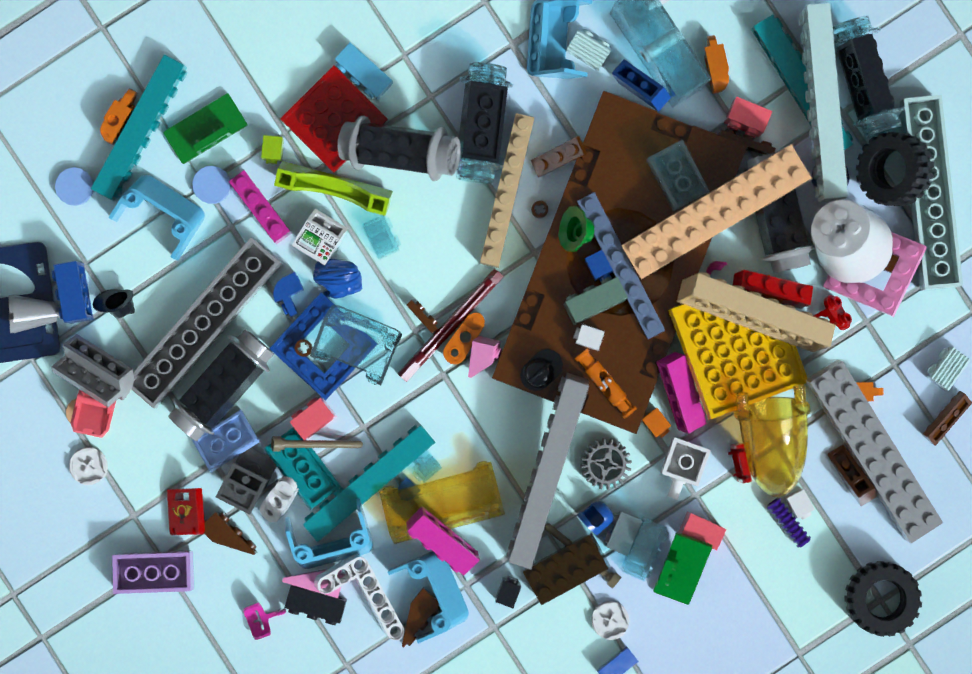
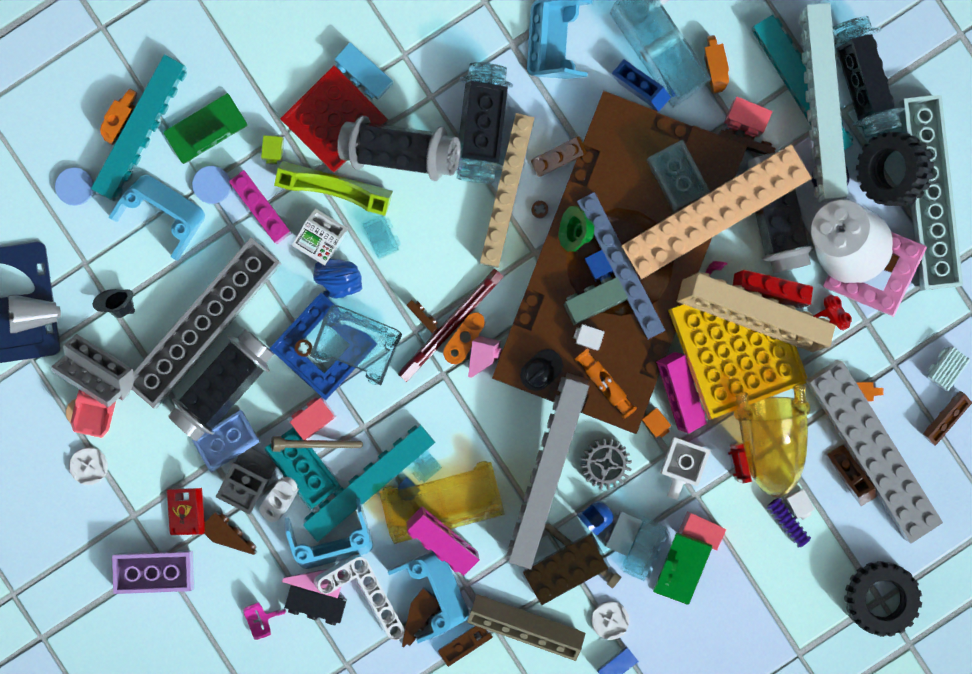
(72, 292): blue brick -> none
(284, 289): blue brick -> none
(463, 645): none -> reddish brown plate
(508, 591): black brick -> none
(526, 627): none -> dark tan brick
(588, 49): light aqua brick -> none

